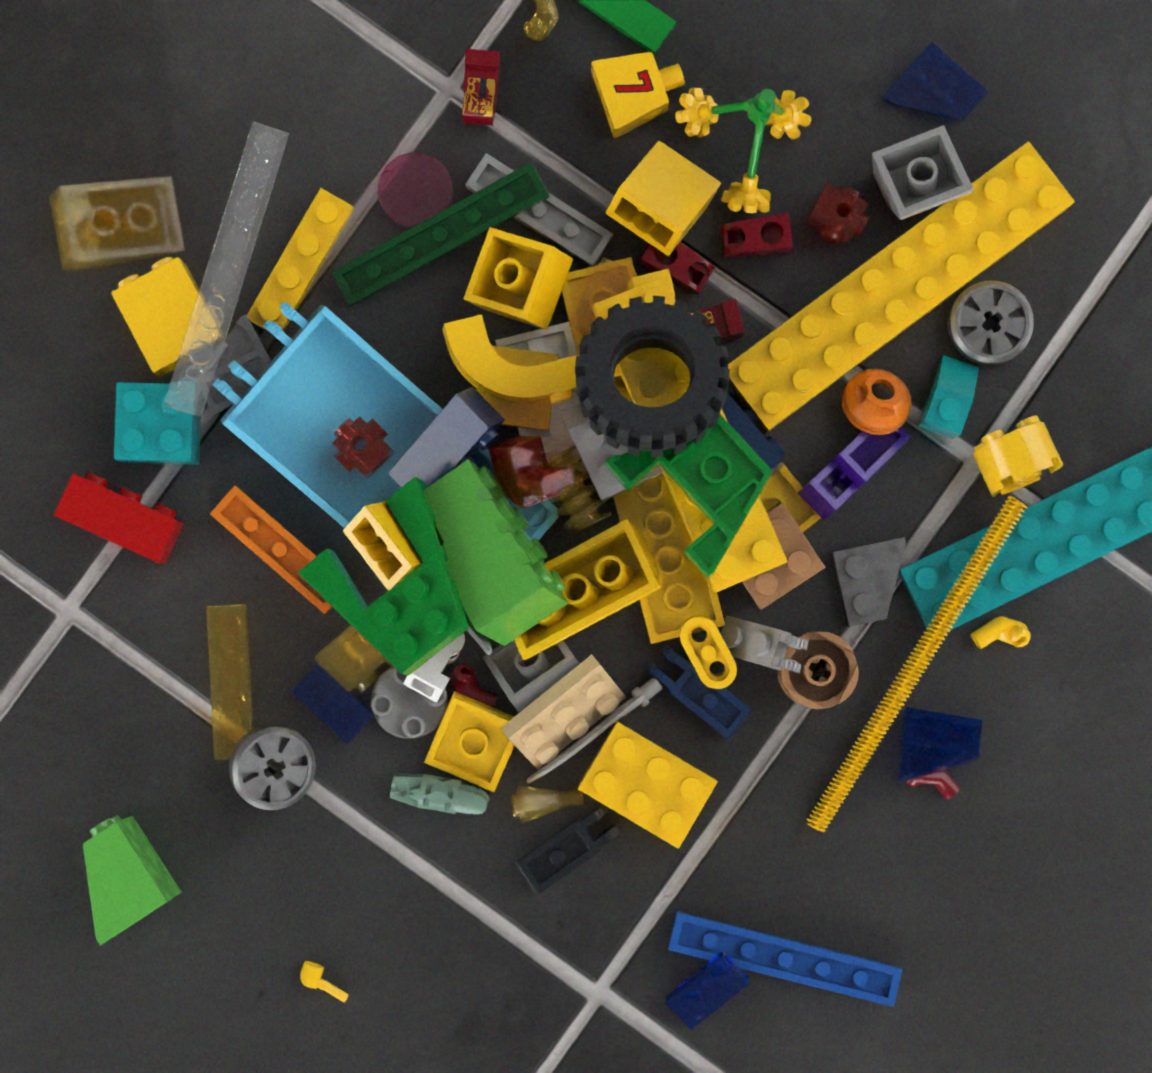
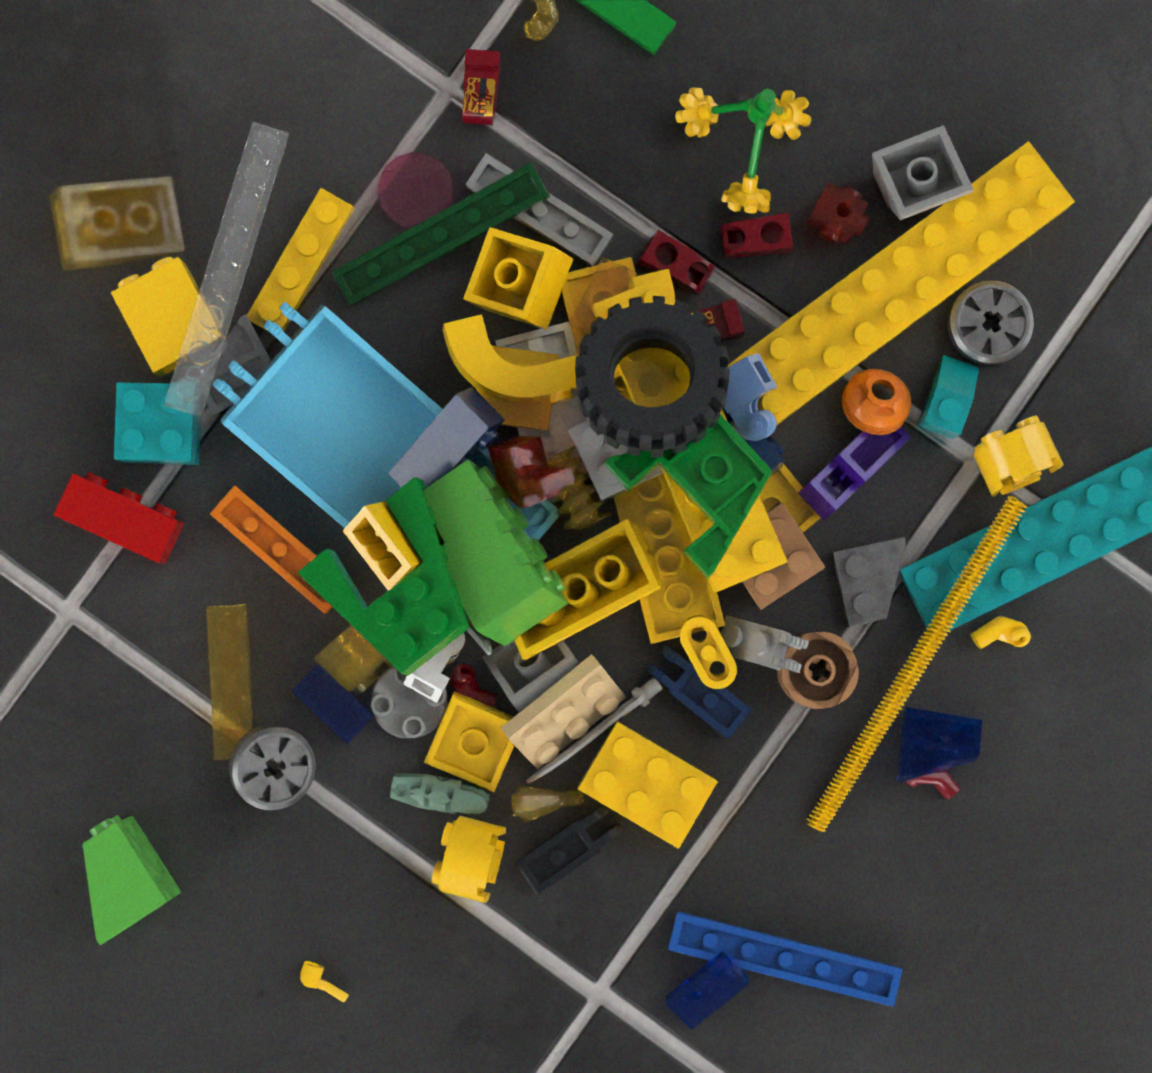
(372, 456): clear red brick -> none
(470, 858): none -> yellow brick
(634, 89): yellow torso -> none
(663, 198): yellow brick -> none
(747, 383): none -> medium blue brick
(936, 86): clear blue wing -> none

